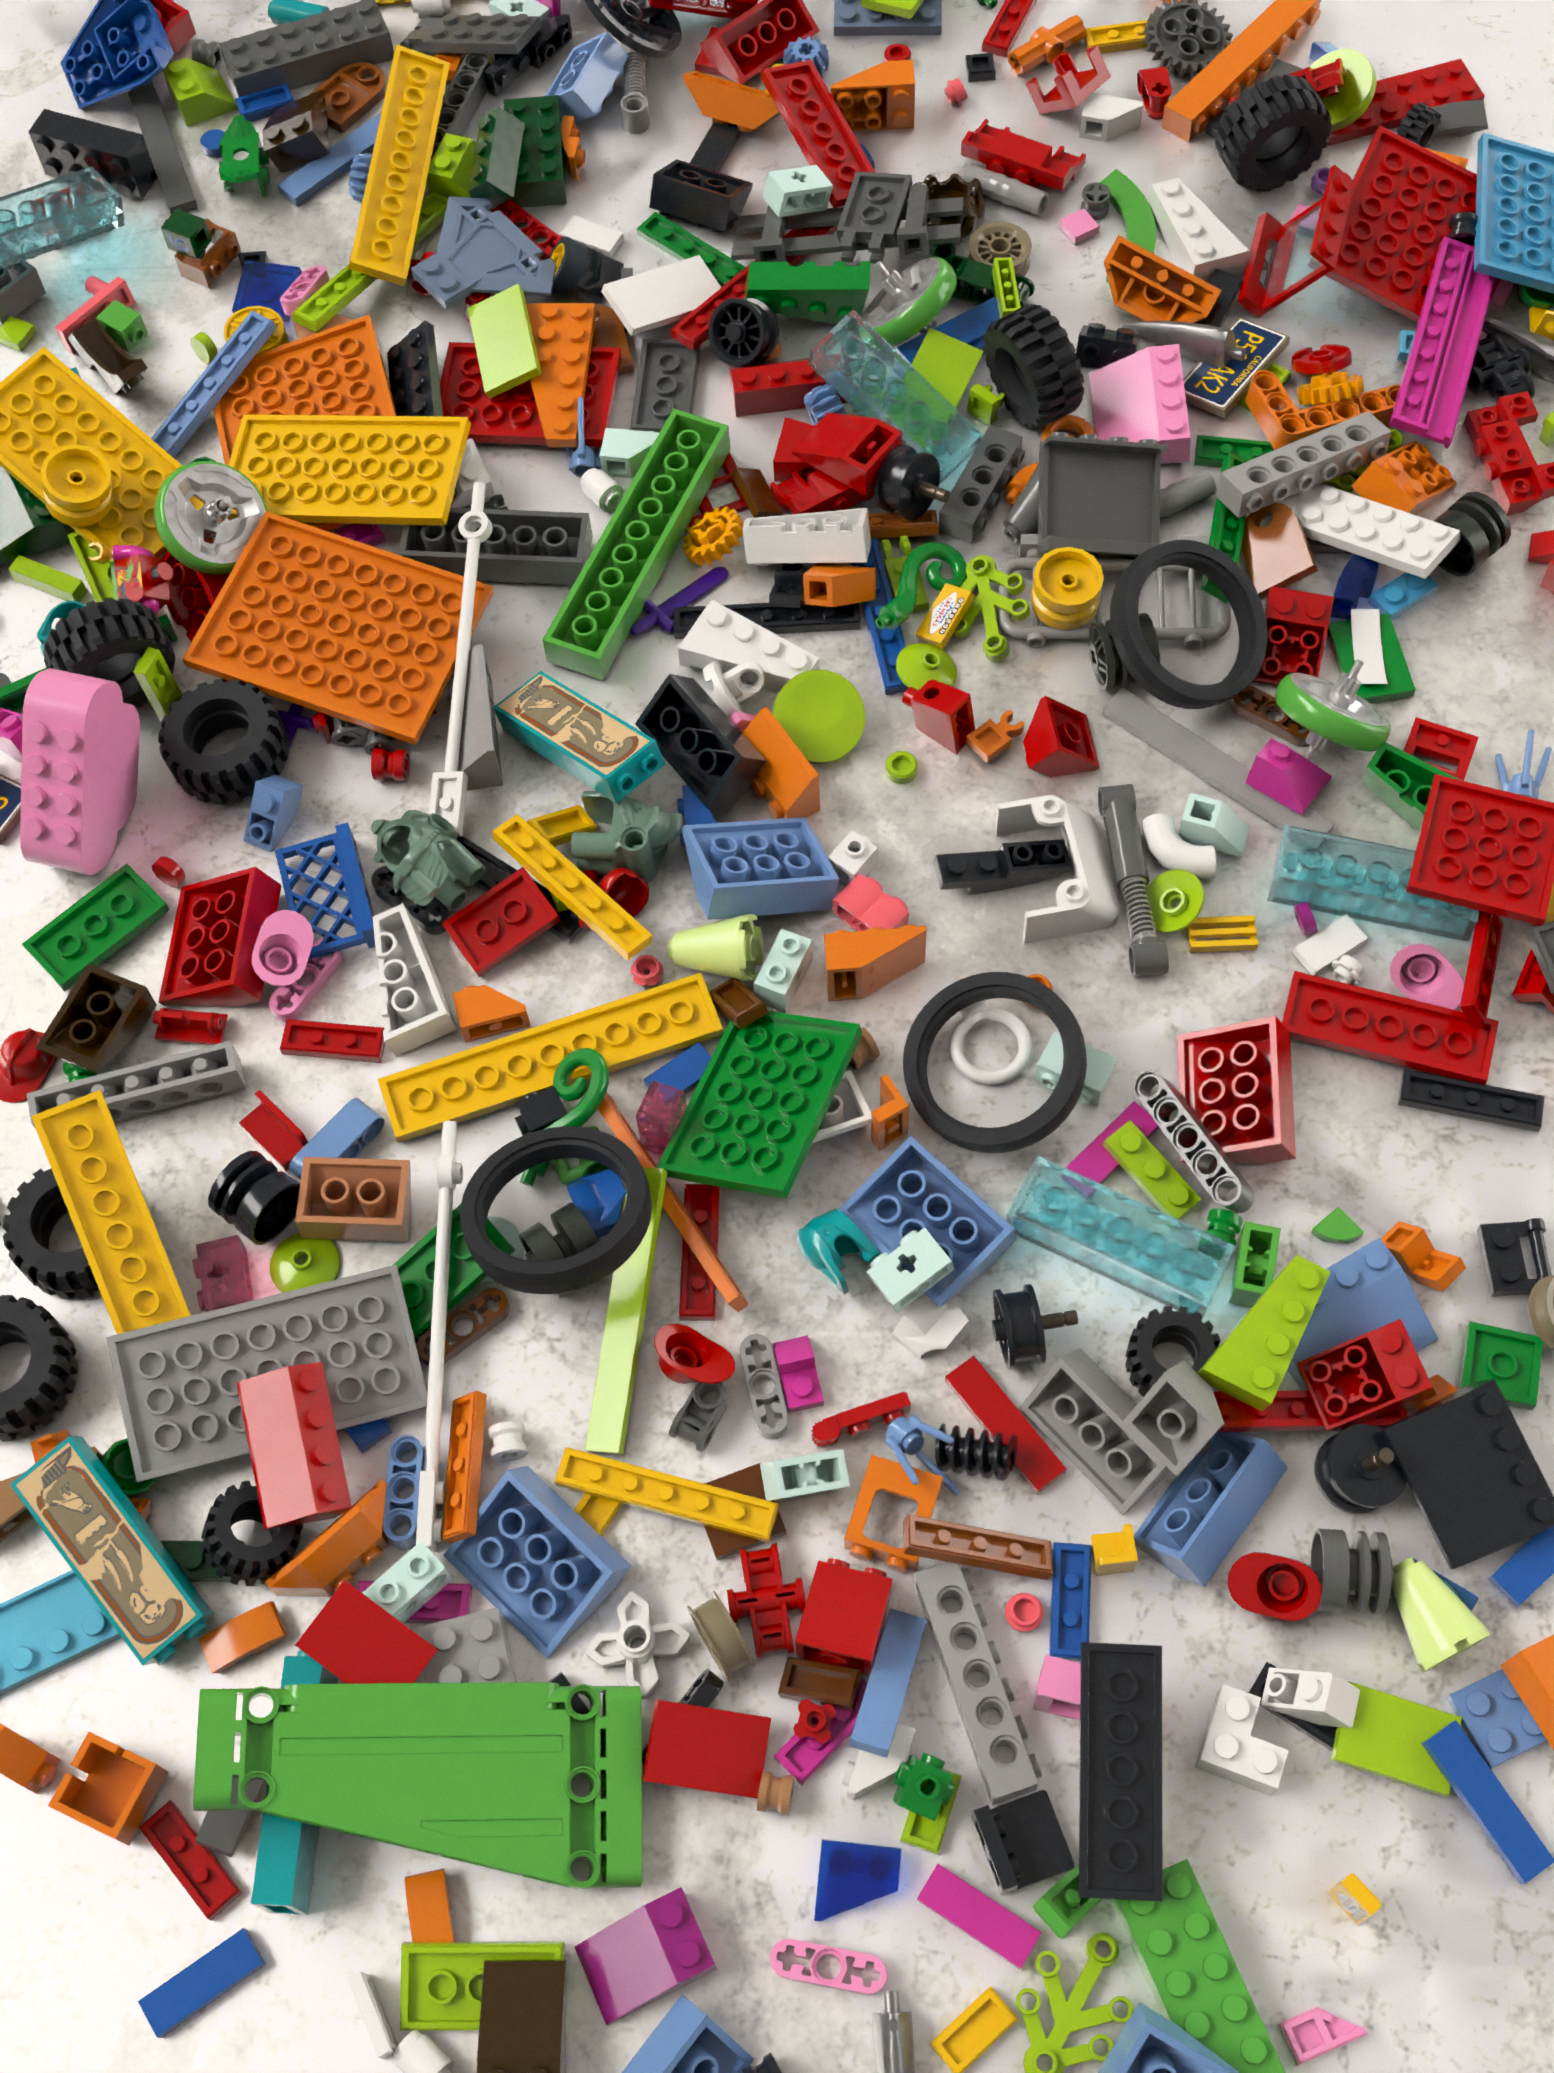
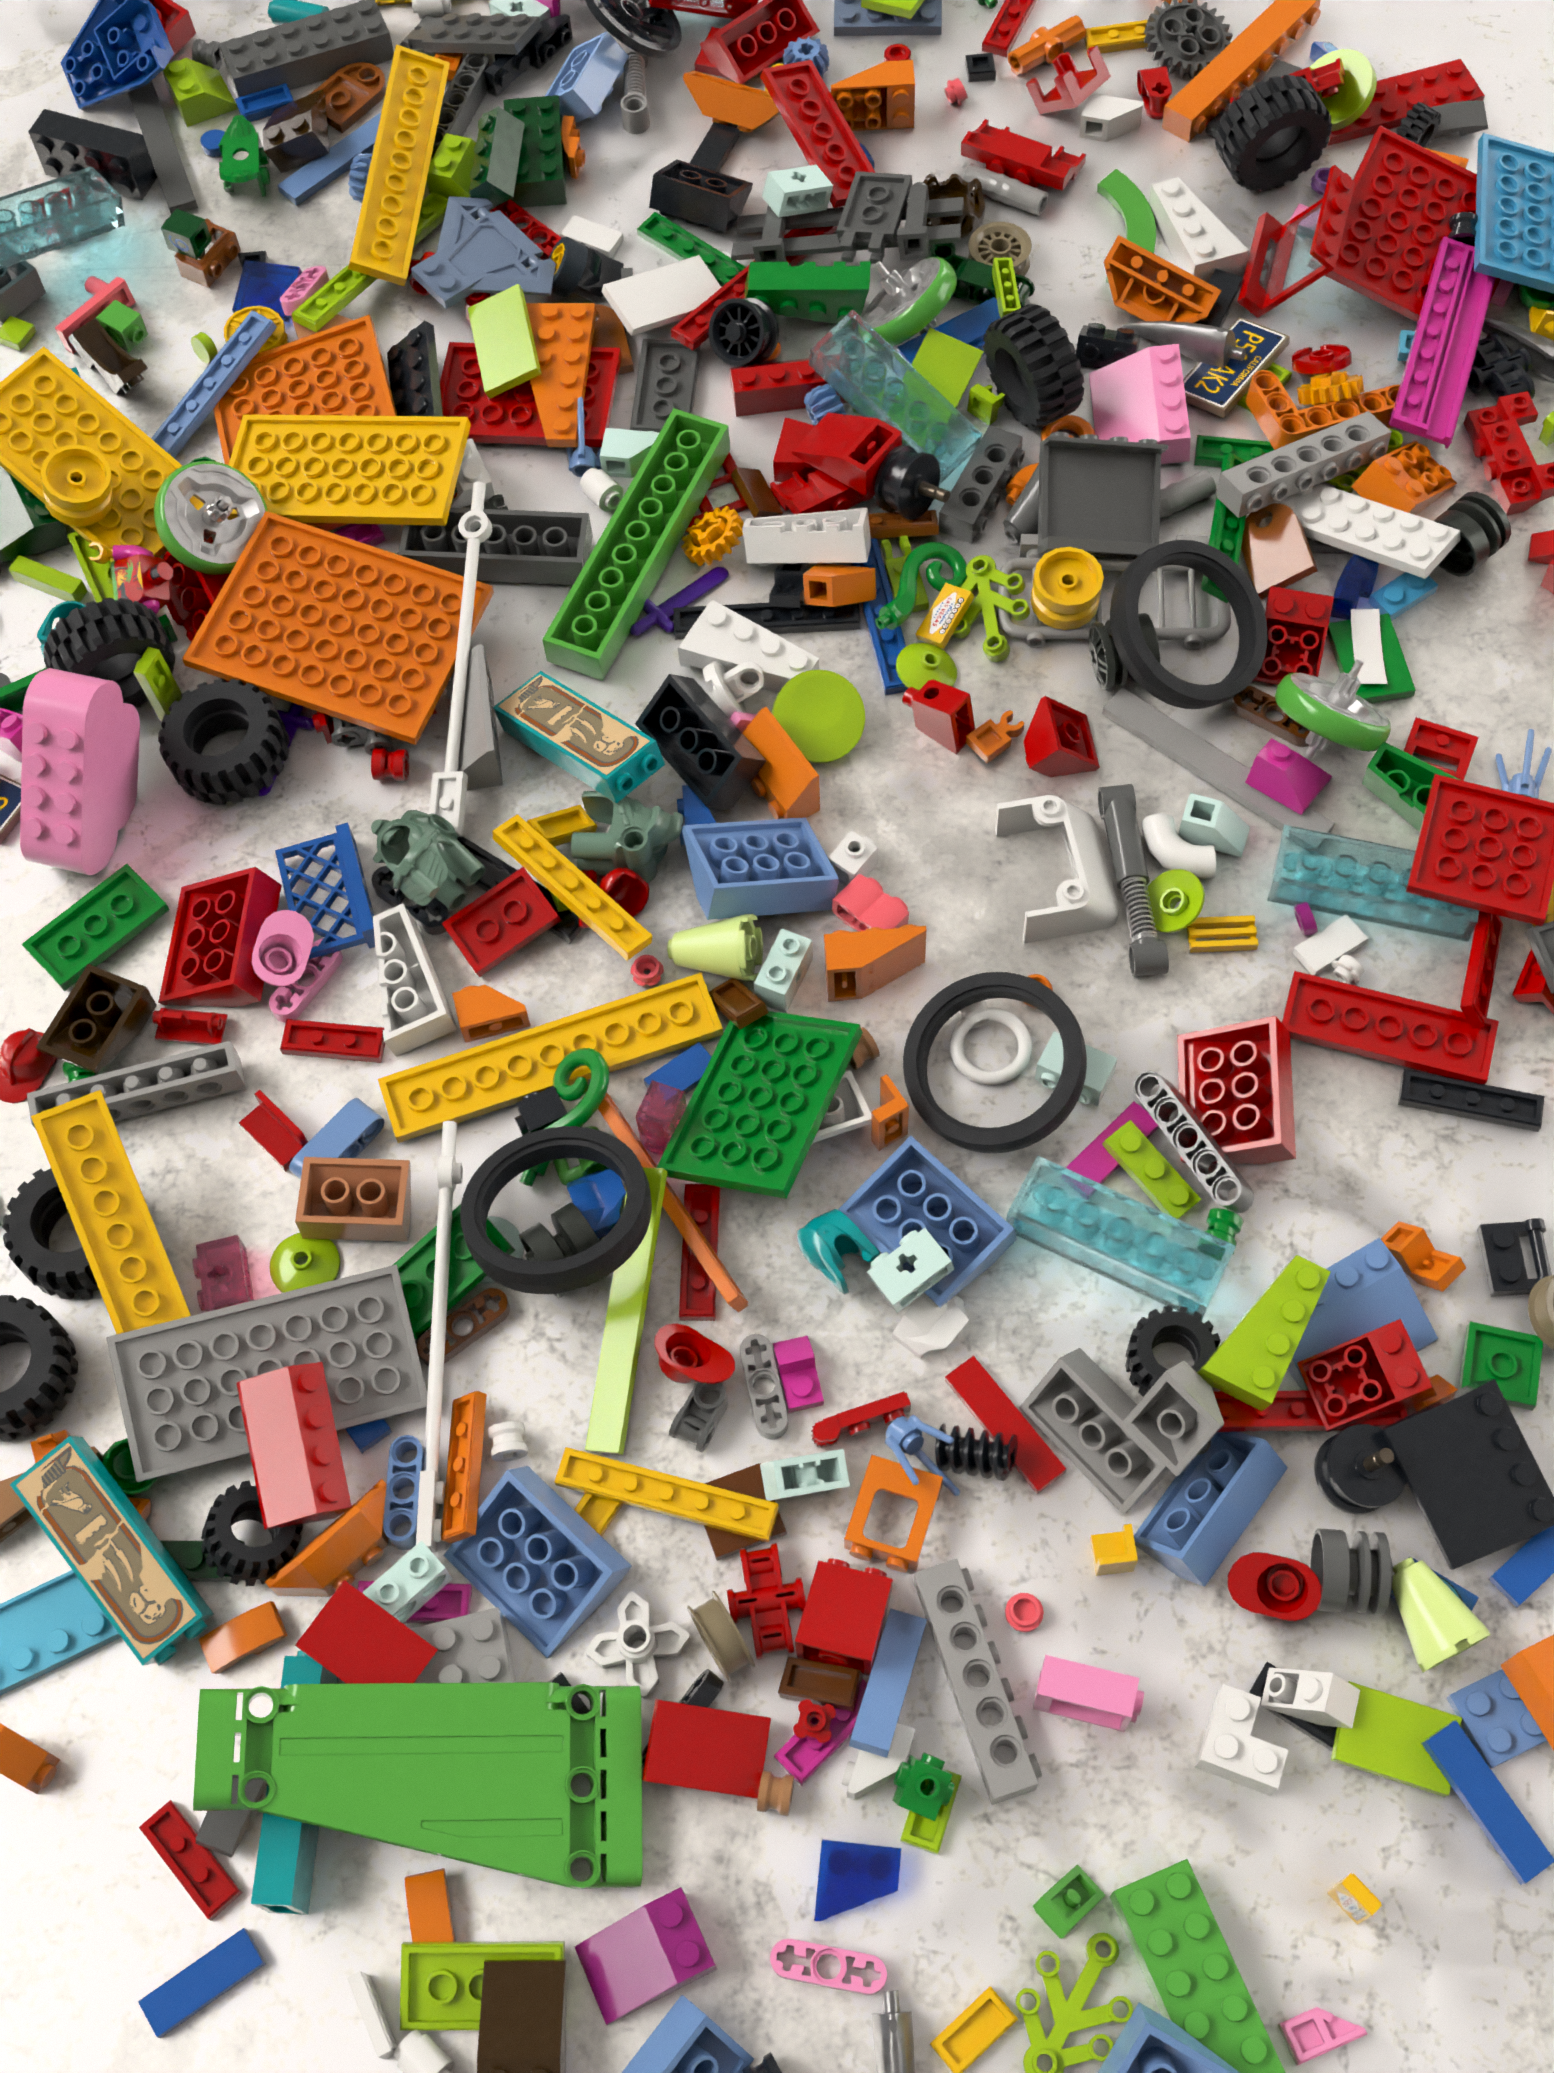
(114, 1792): orange piece -> none
(168, 871): red tile -> none
(255, 1197): black wheel -> none
(272, 811): medium blue slope -> none
(901, 767): lime tile -> none
(977, 1547): dark orange tile -> none
(979, 1916): dark pink tile -> none
(1007, 868): black slope -> none
(1021, 1326): black wheel -> none
(1022, 1841): black bracket -> none
(1070, 1599): blue tile -> none
(1079, 226): bright pink tile -> none
(1096, 199): dark grey wheel -> none
(1120, 1772): black plate -> none
(1254, 1263): bright green brick -> none
(1337, 1228): bright green tile -> none
(1426, 976): bright pink piece -> none

